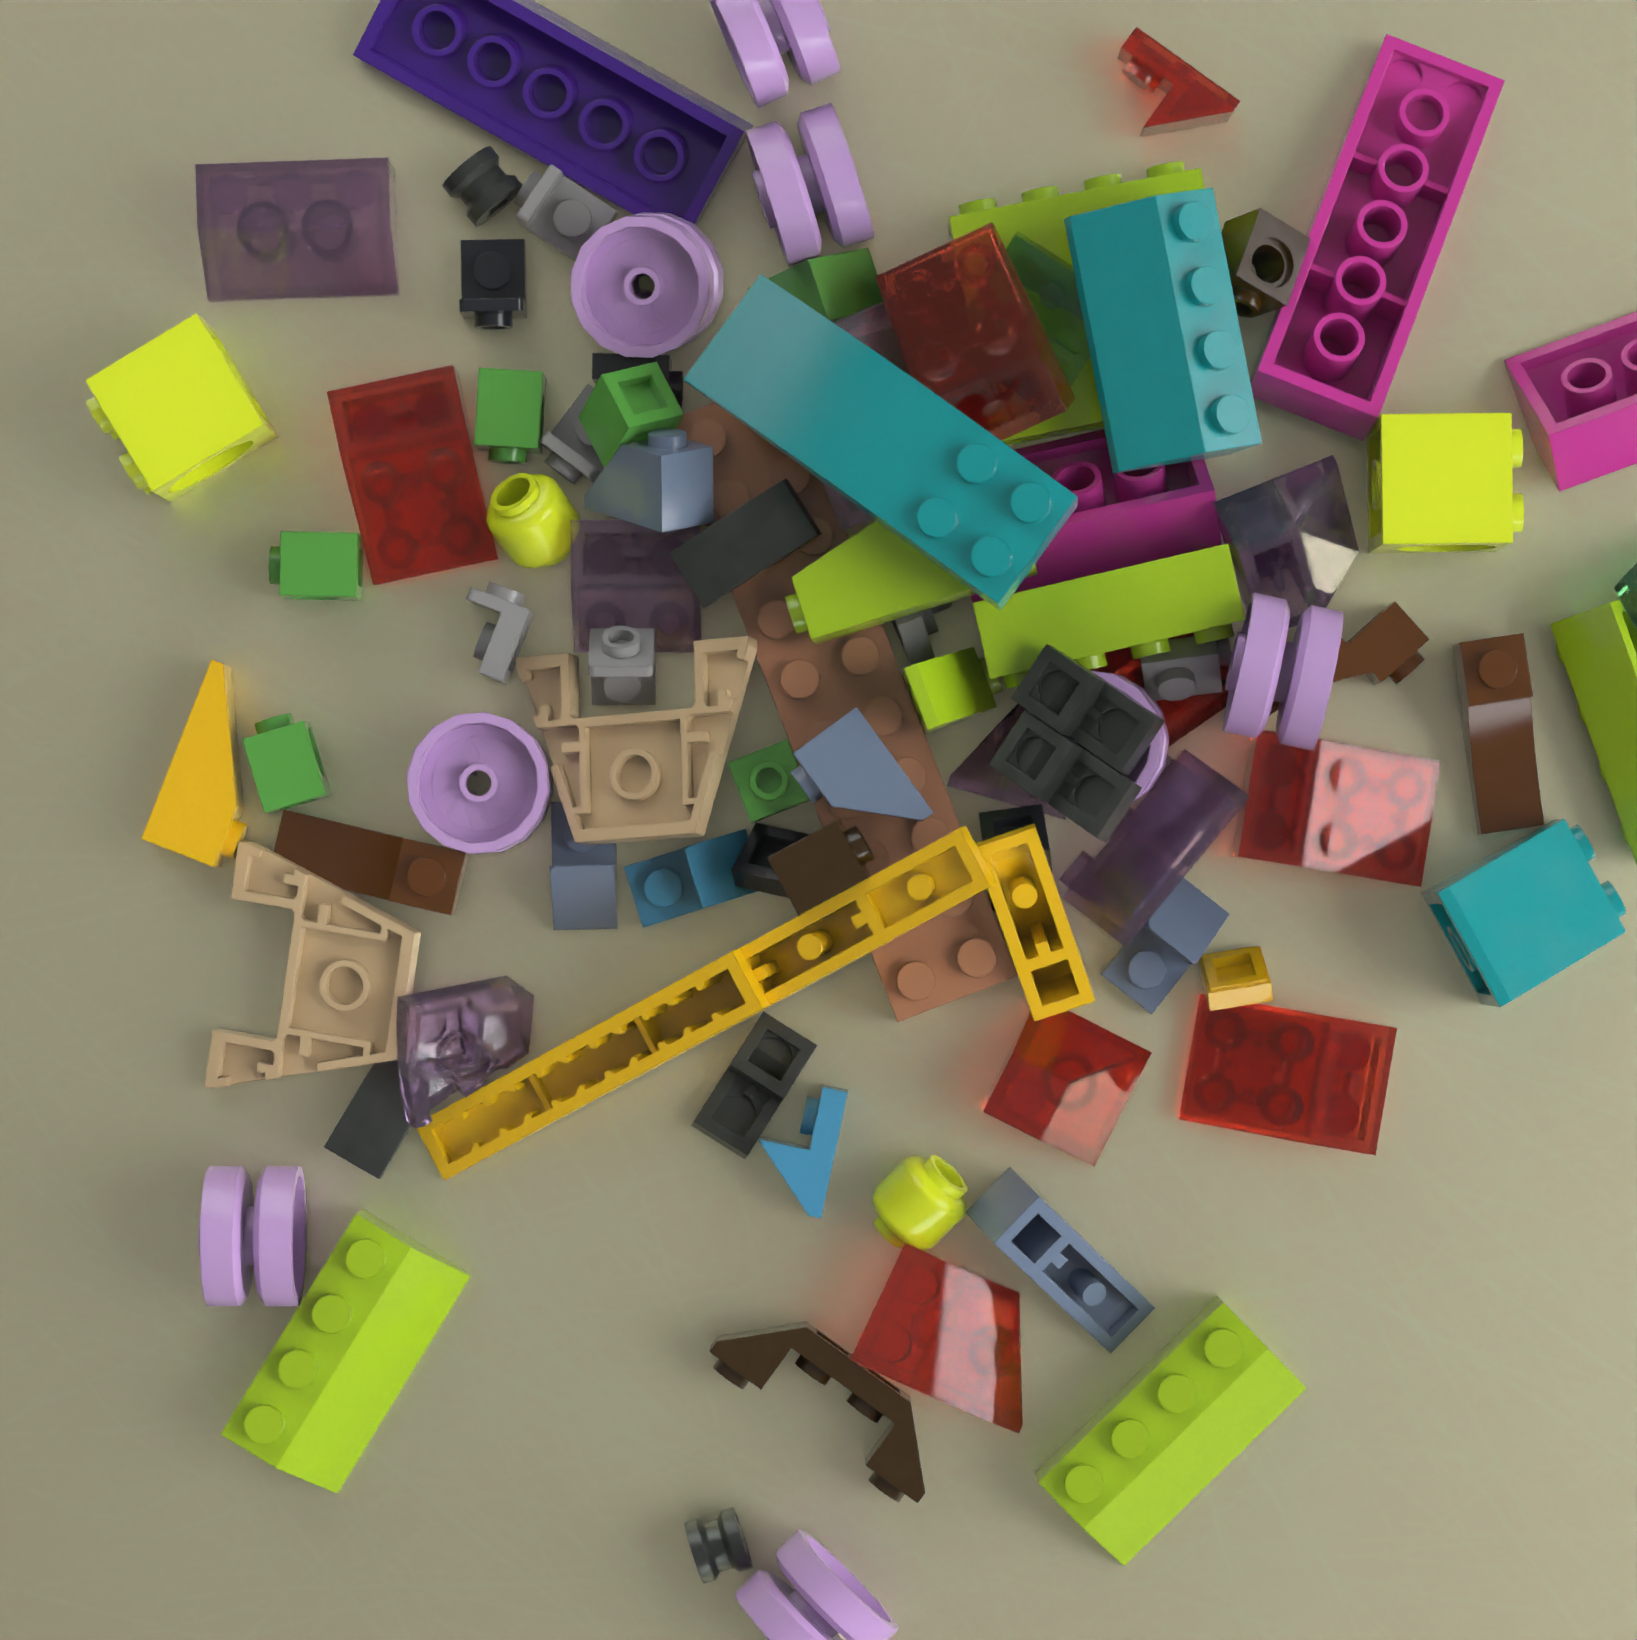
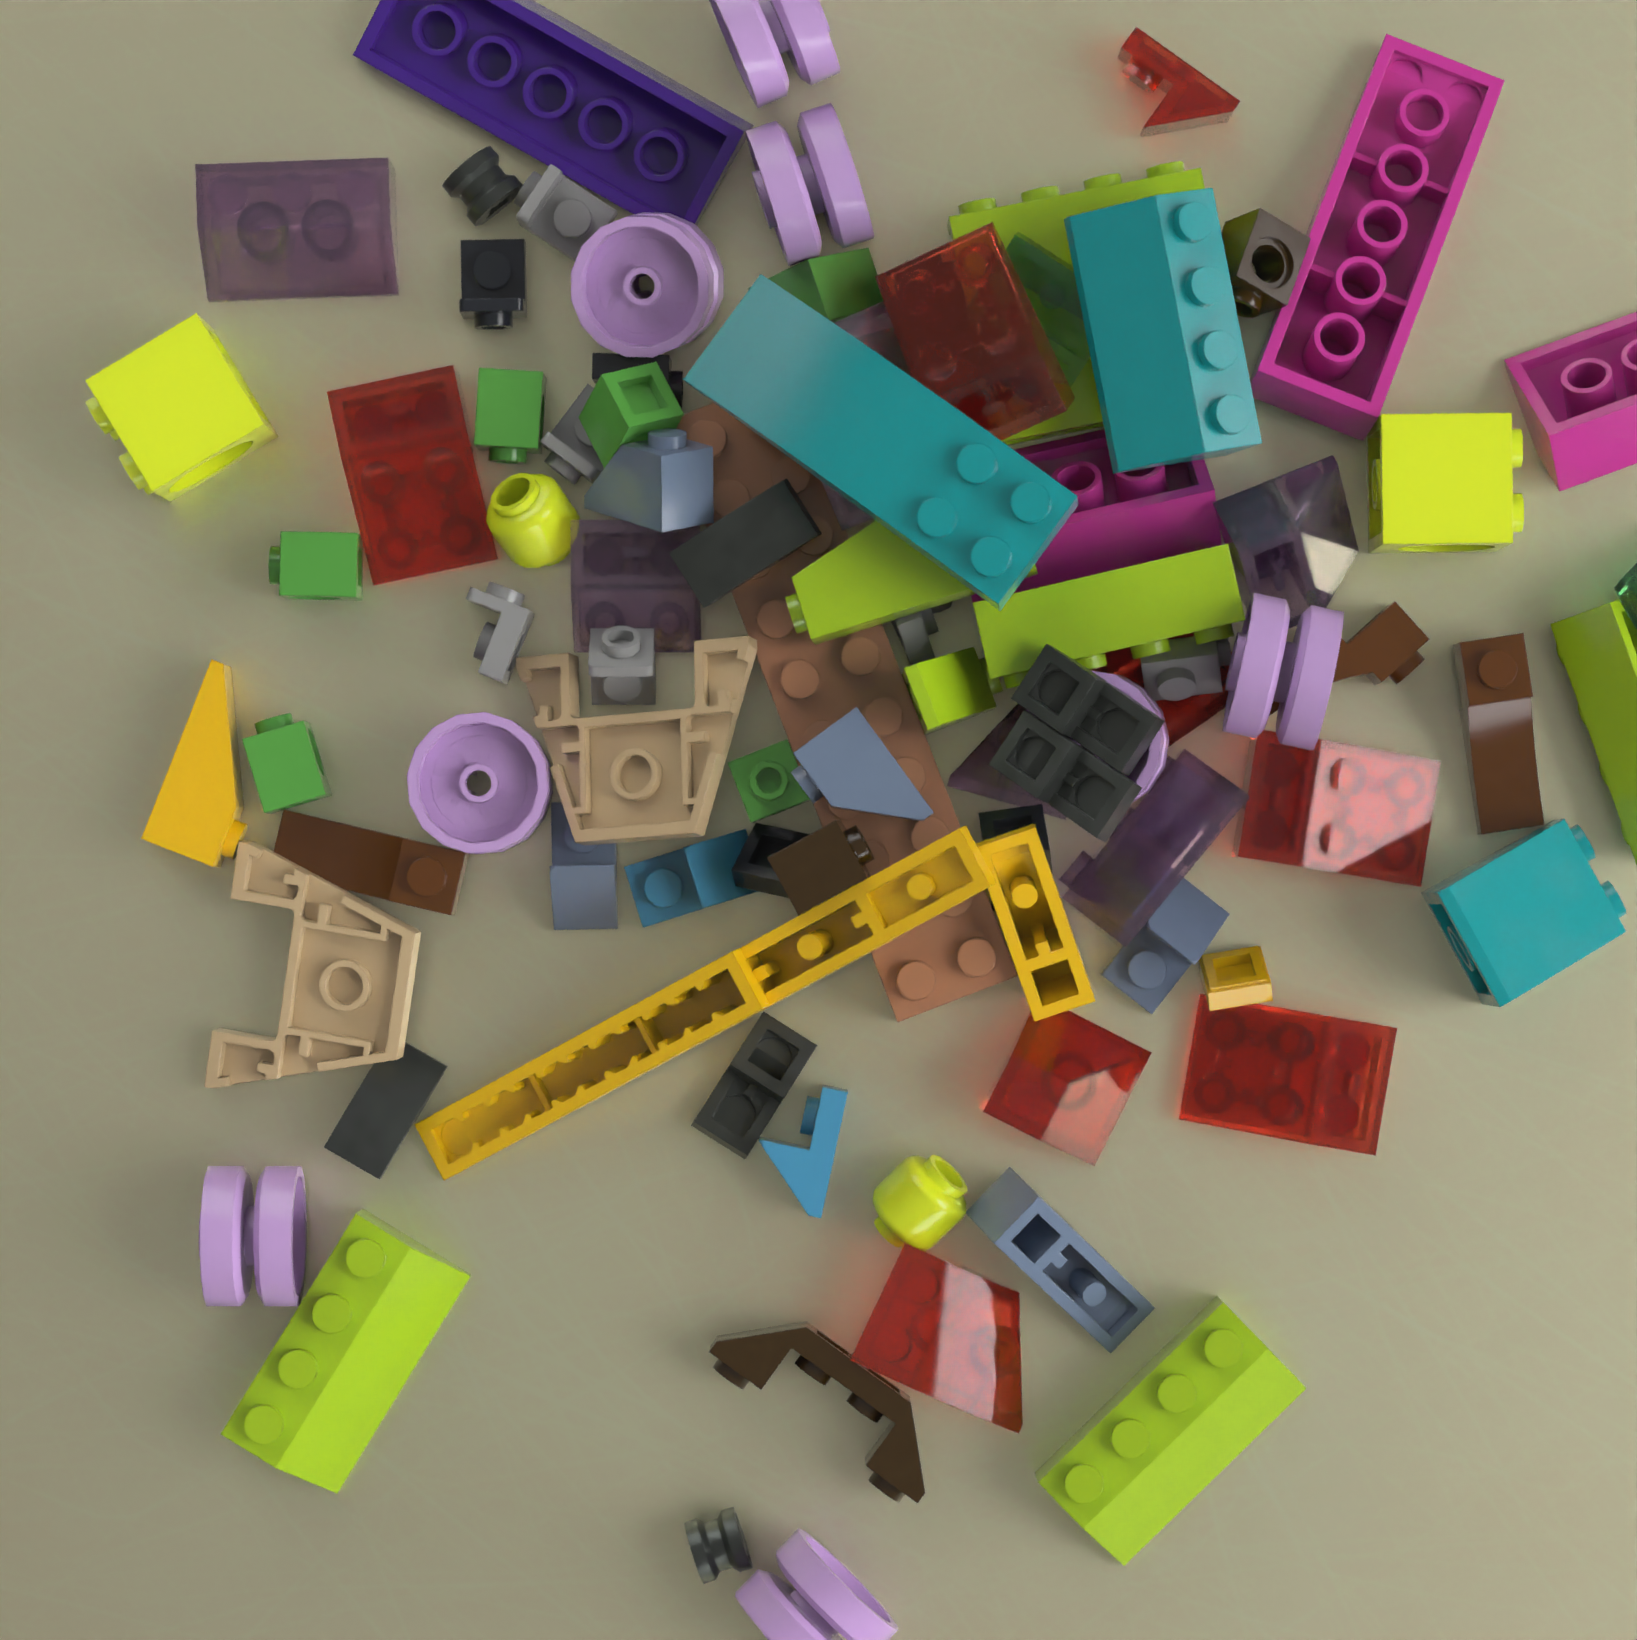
(457, 1039): slope -> none

